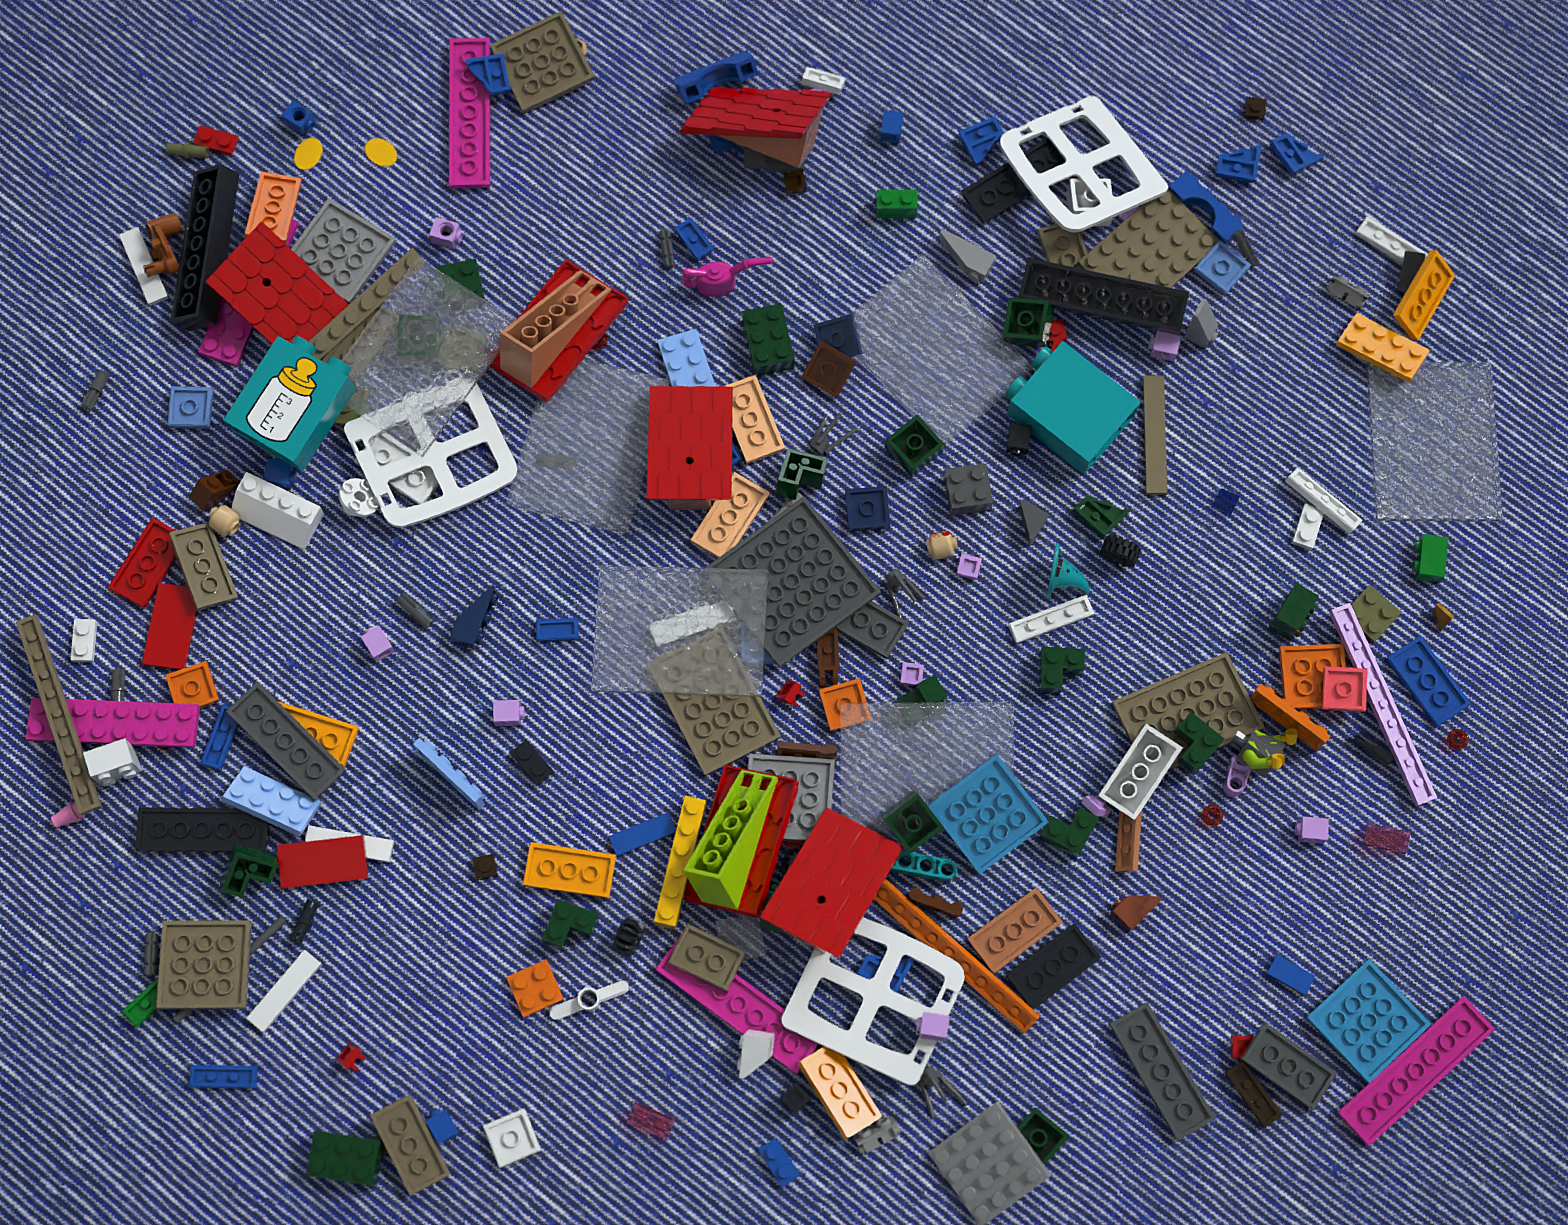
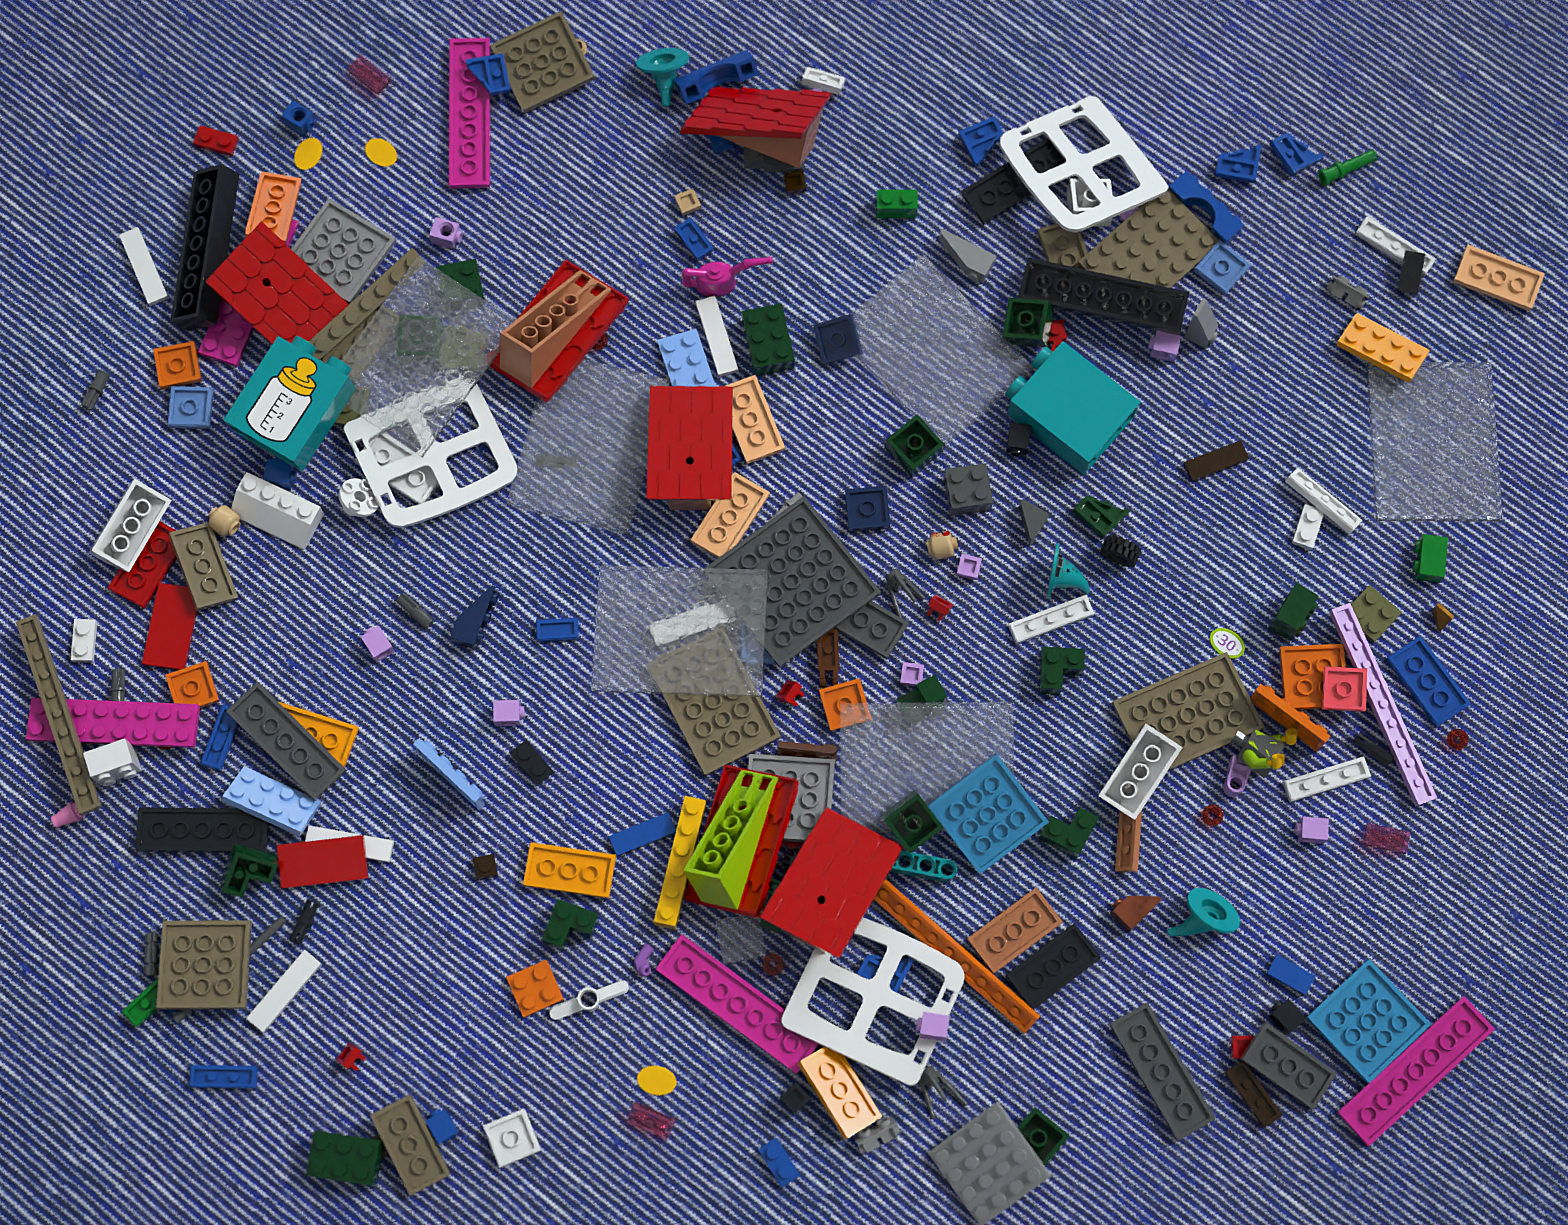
(130, 526): none -> white slope
(157, 231): dark orange piece -> none
(177, 365): none -> orange plate
(187, 150): olive pin -> none
(213, 489): reddish brown slope -> none
(369, 74): none -> clear pink plate
(628, 936): black gear -> none
(641, 961): none -> medium lavender arm
(656, 1080): none -> yellow sticker
(663, 67): none -> teal piece
(667, 250): dark grey axle -> none
(687, 202): none -> tan plate
(707, 957): dark tan tile -> none
(716, 336): none -> white tile
(756, 1050): white slope -> none
(772, 971): none -> clear red plate
(800, 469): dark green brick -> none
(820, 442): dark grey plant -> none
(829, 369): reddish brown plate -> none
(891, 126): blue brick -> none
(935, 903): reddish brown plate -> none
(941, 605): none -> red tile
(1096, 805): lavender plate -> none
(1154, 435): dark tan tile -> none
(1202, 742): dark green brick -> none
(1208, 913): none -> teal piece
(1216, 461): none -> dark brown tile
(1225, 502): clear blue tile -> none
(1227, 641): none -> sticker
(1245, 247): dark grey axle -> none
(1255, 108): dark brown plate -> none
(1286, 1016): none -> black brick
(1326, 779): none -> white tile
(1339, 170): none -> green pin
(1424, 295): light orange plate -> none
(1498, 277): none -> light nougat plate

